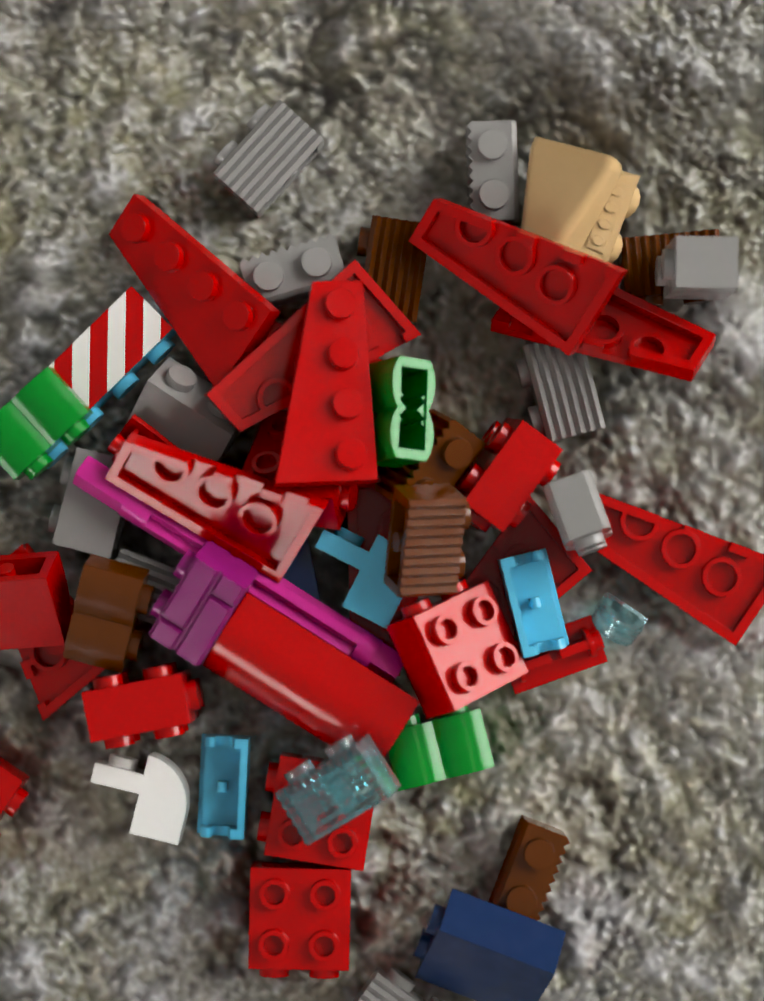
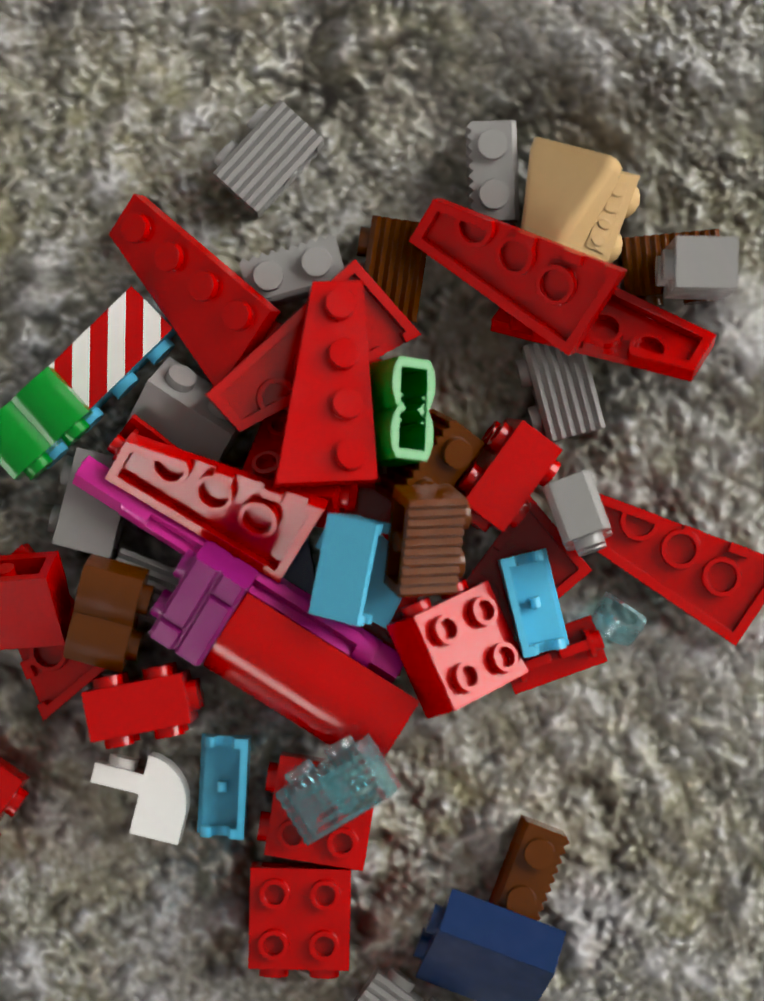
(345, 568): none -> medium azure hinge
(440, 748): green brick -> none

